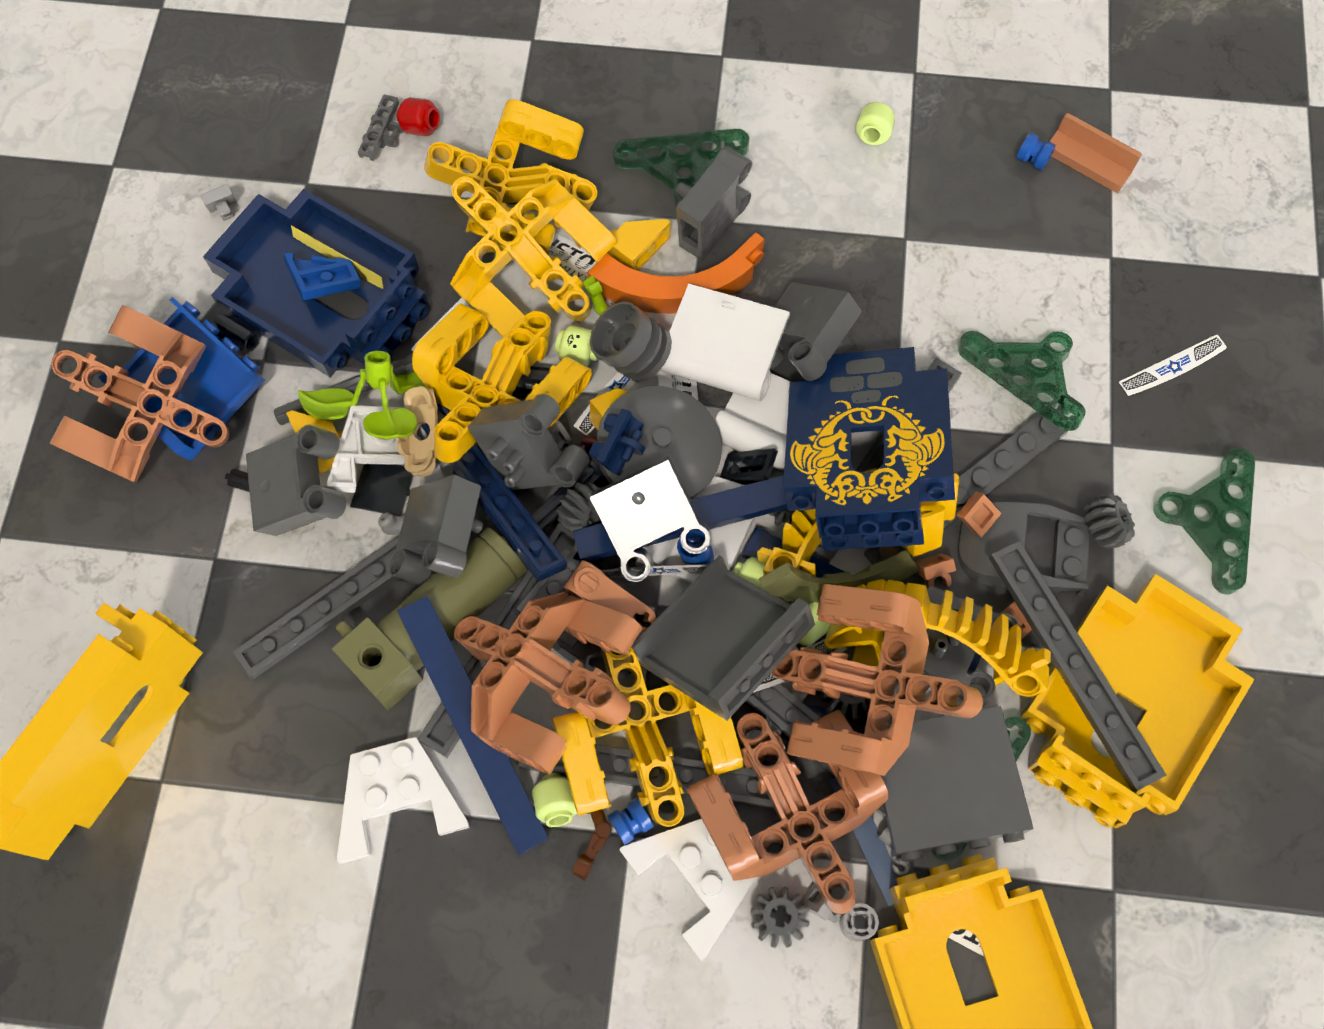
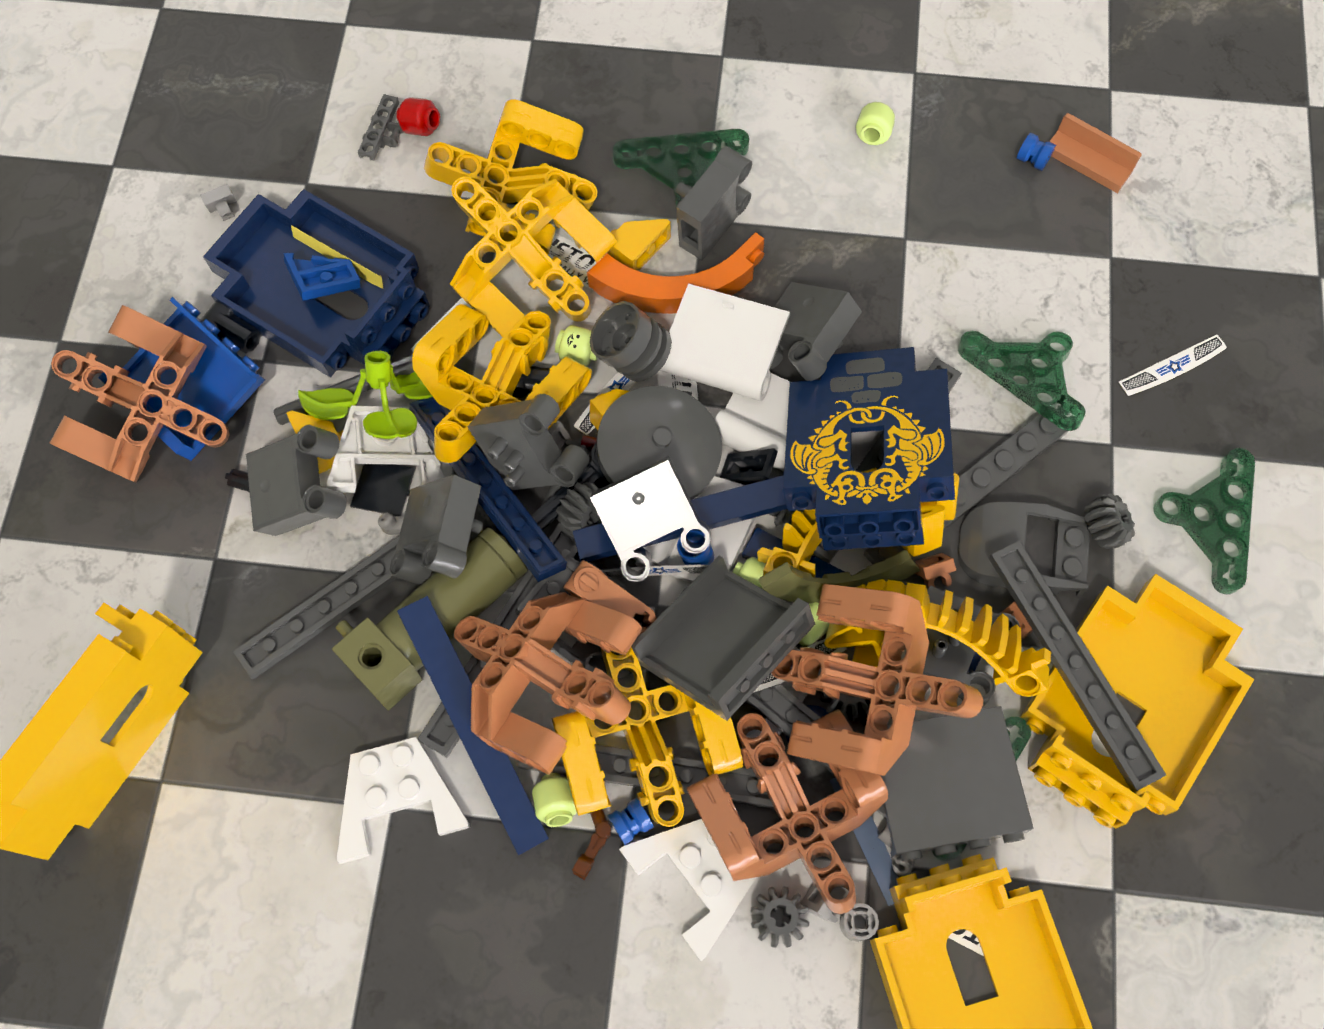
(420, 453): tan piece -> none
(595, 292): lime arm -> none
(621, 442): dark blue hips -> none
(978, 514): nougat tile -> none

